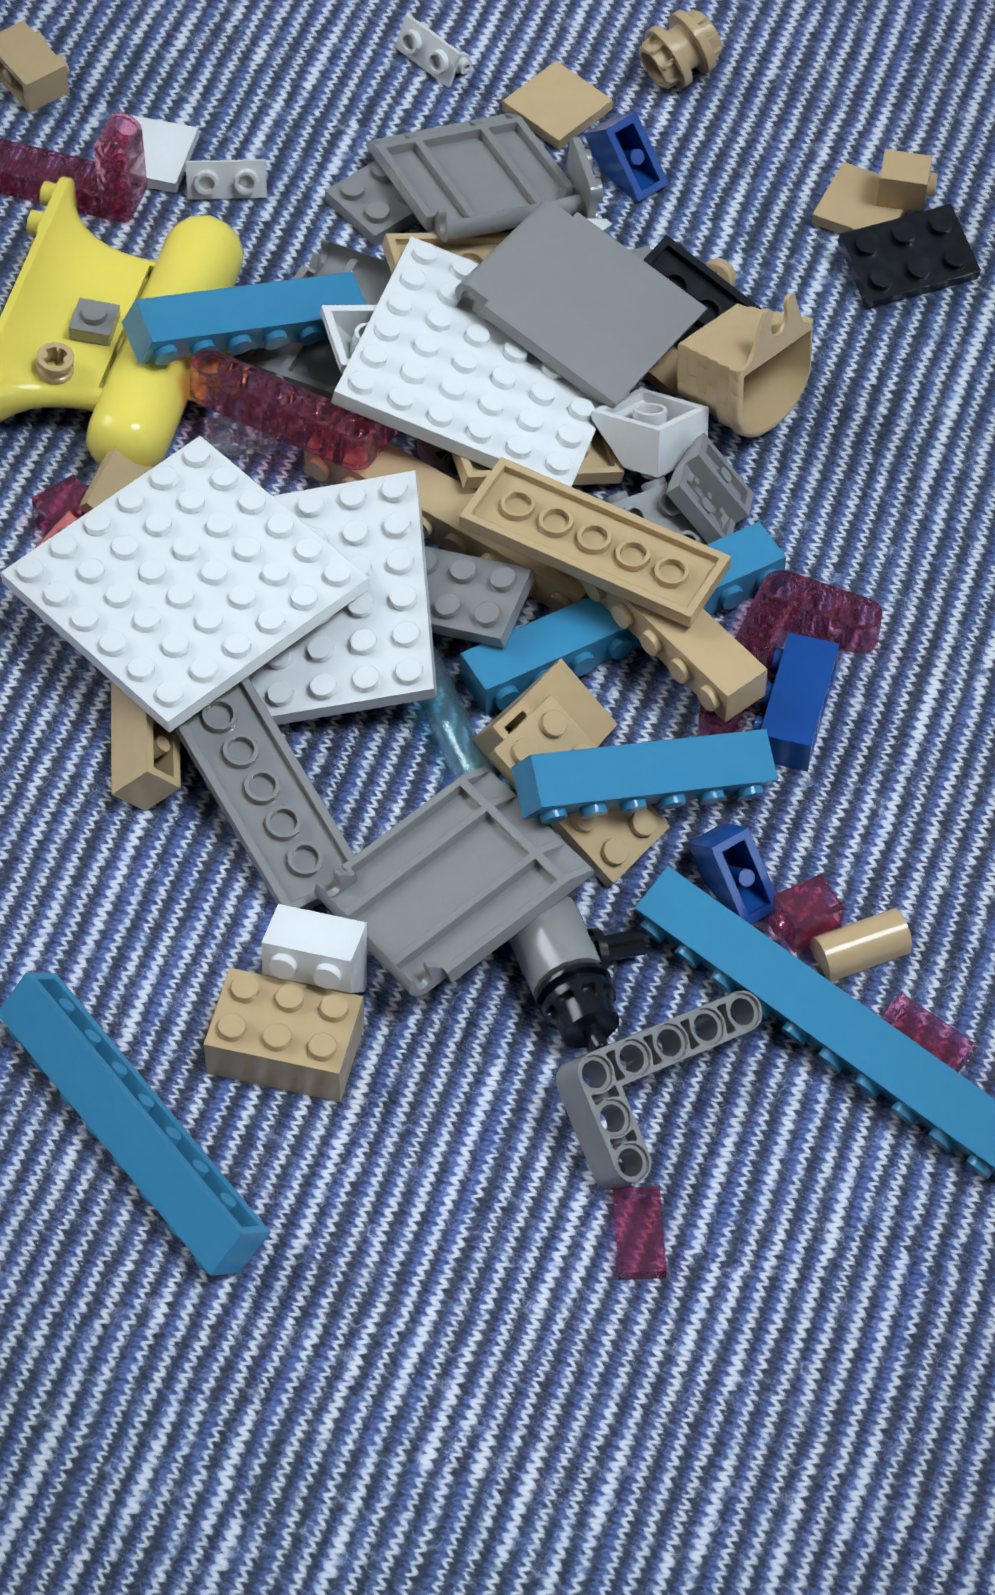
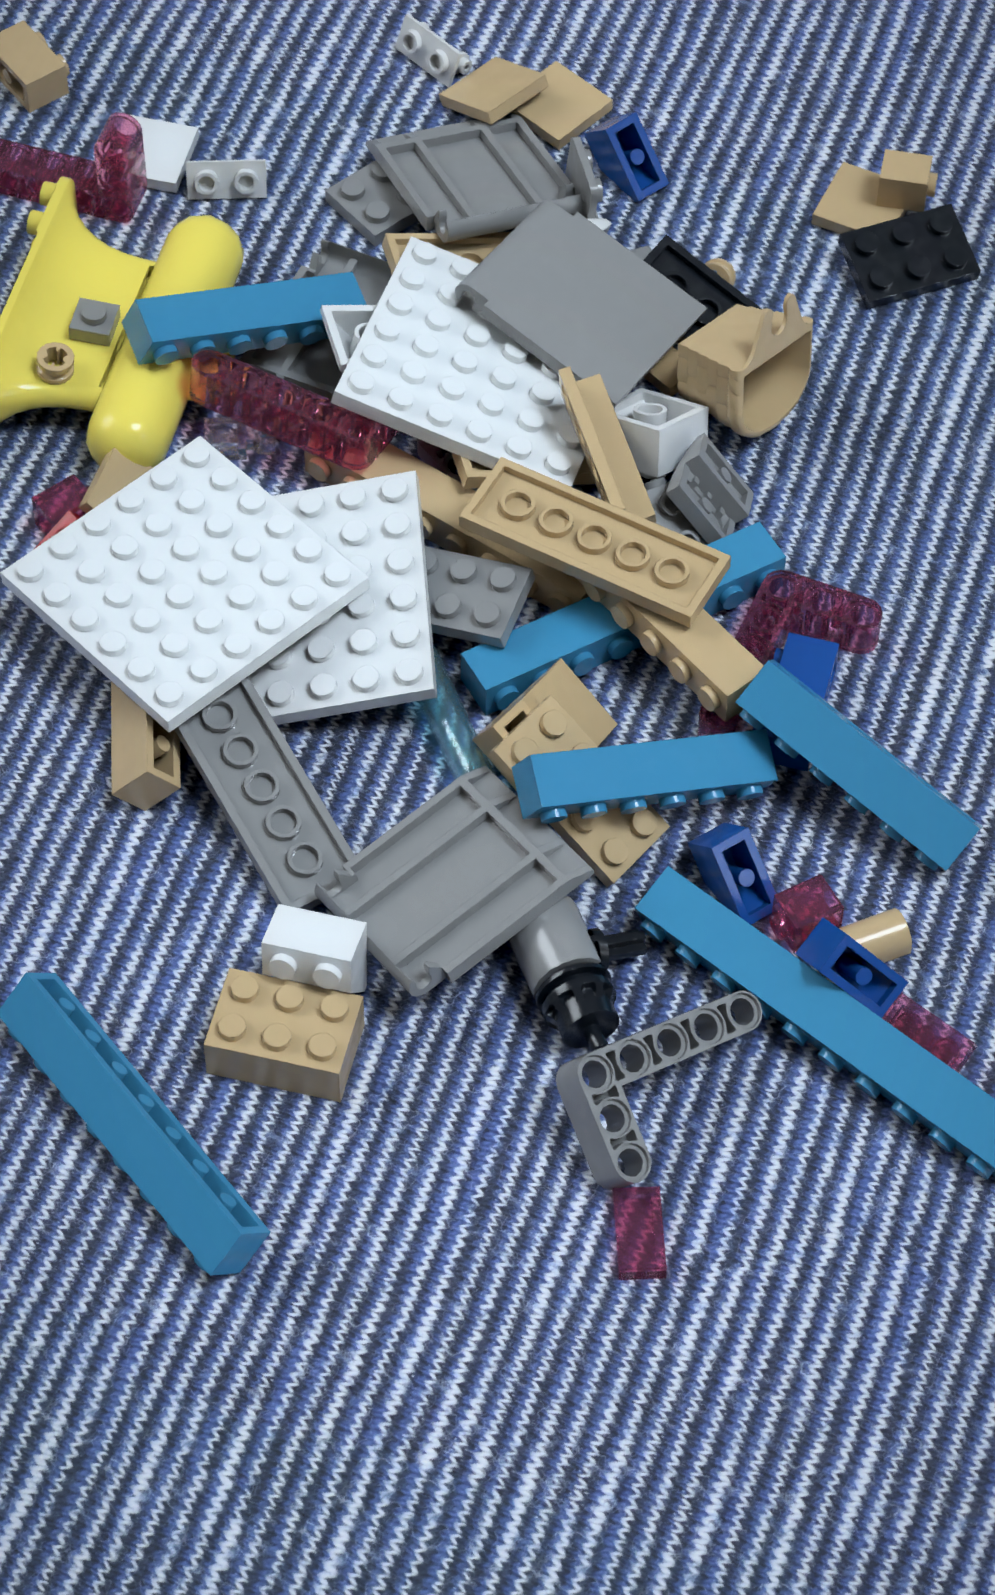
(493, 90): none -> tan tile
(604, 444): none -> tan fence
(685, 46): tan piece -> none
(851, 967): none -> blue slope
(858, 765): none -> dark azure brick

